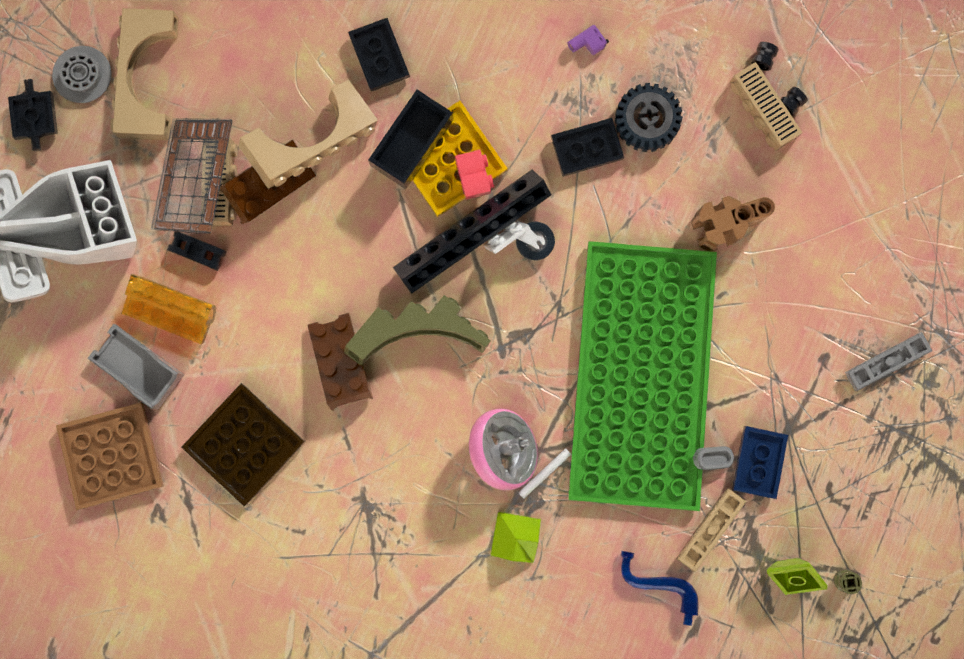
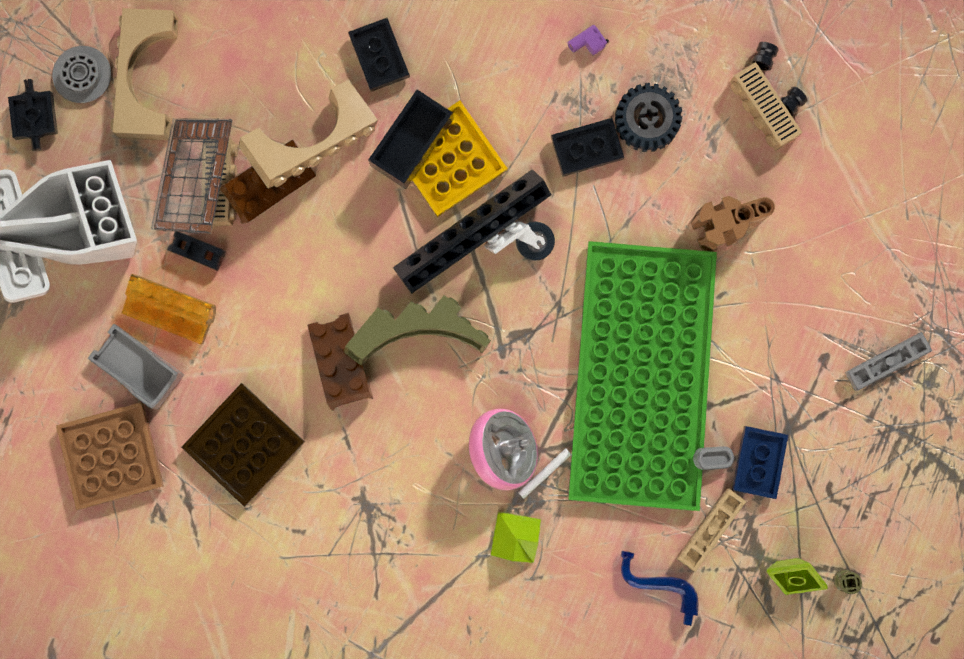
(473, 174): coral brick -> none

